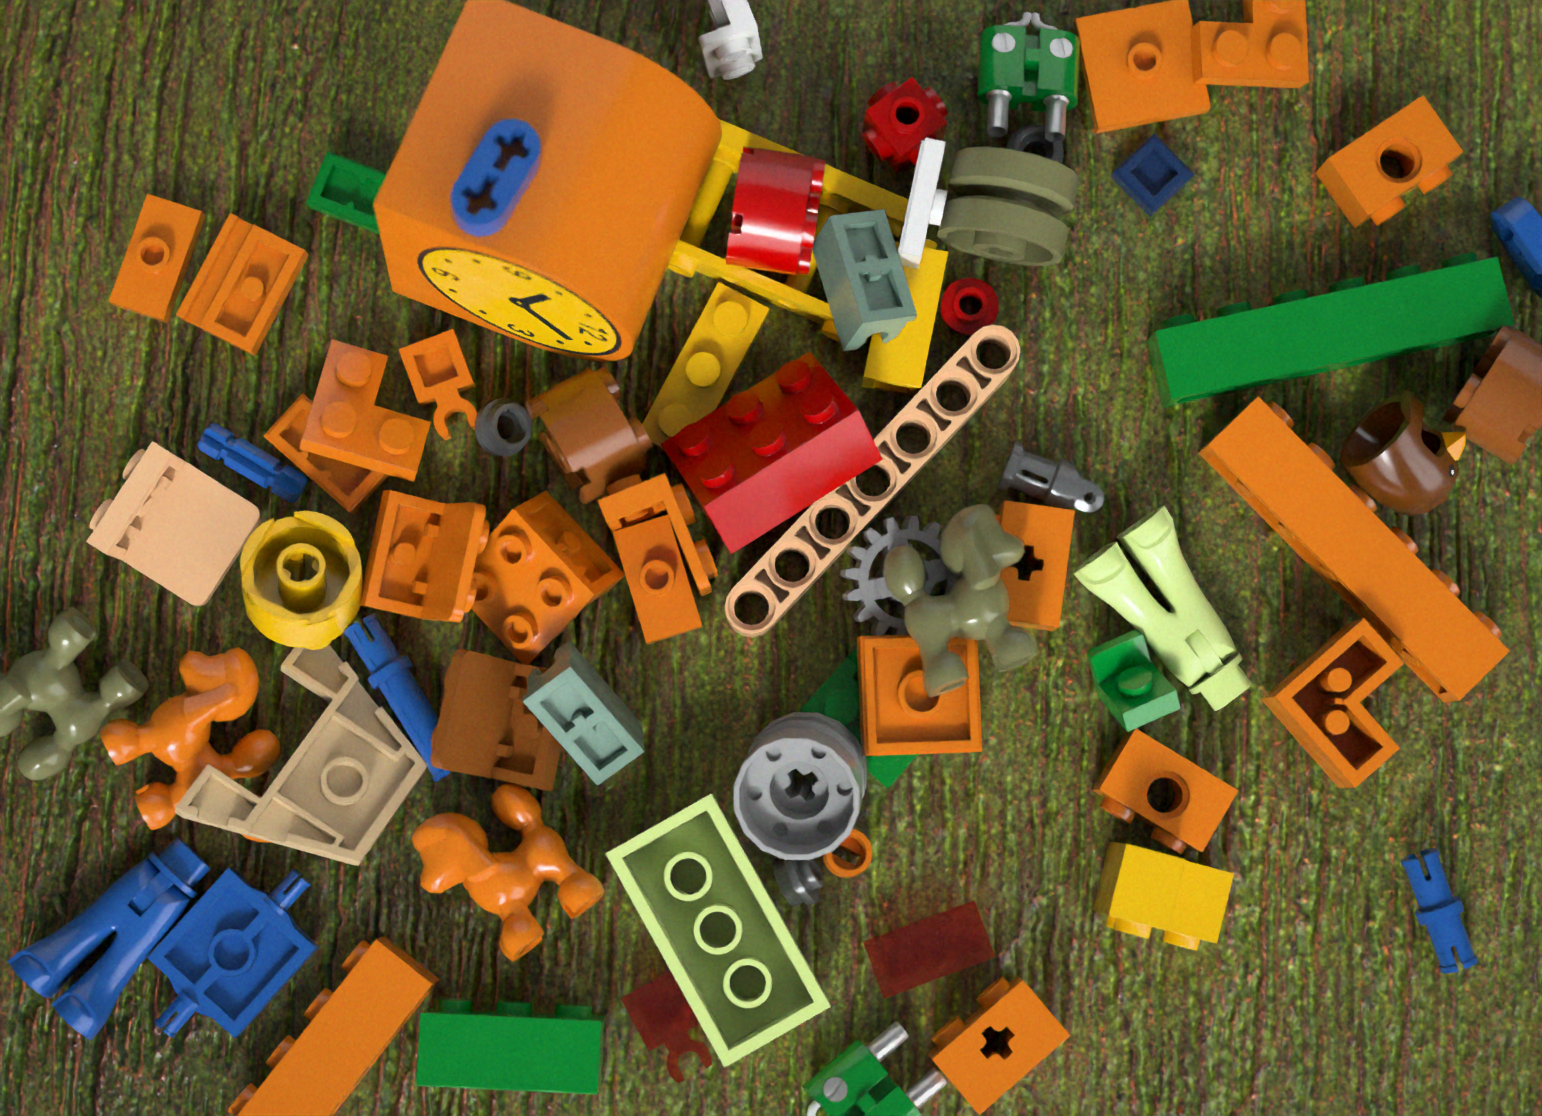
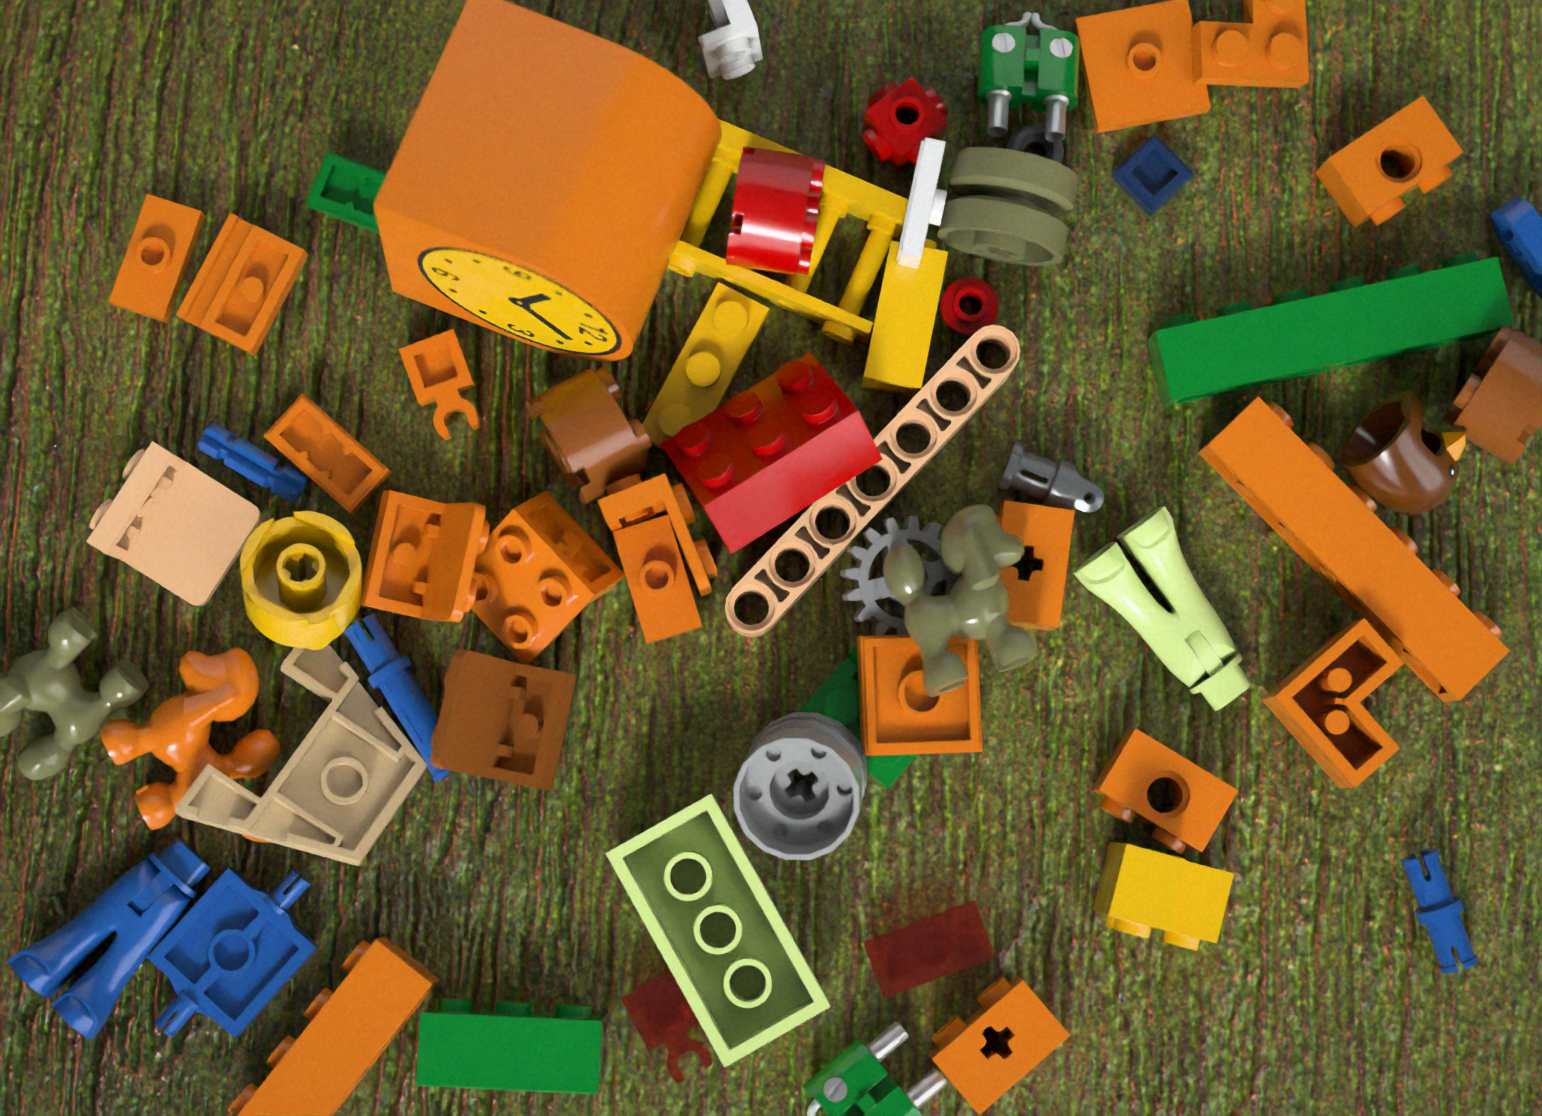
(350, 426): orange plate -> none
(483, 170): blue beam -> none
(504, 882): orange animal -> none
(516, 427): dark grey plate -> none
(584, 714): sand green hinge -> none
(799, 880): dark grey plate -> none
(855, 844): orange hinge -> none
(863, 278): sand green hinge -> none
(1130, 681): green bracket -> none

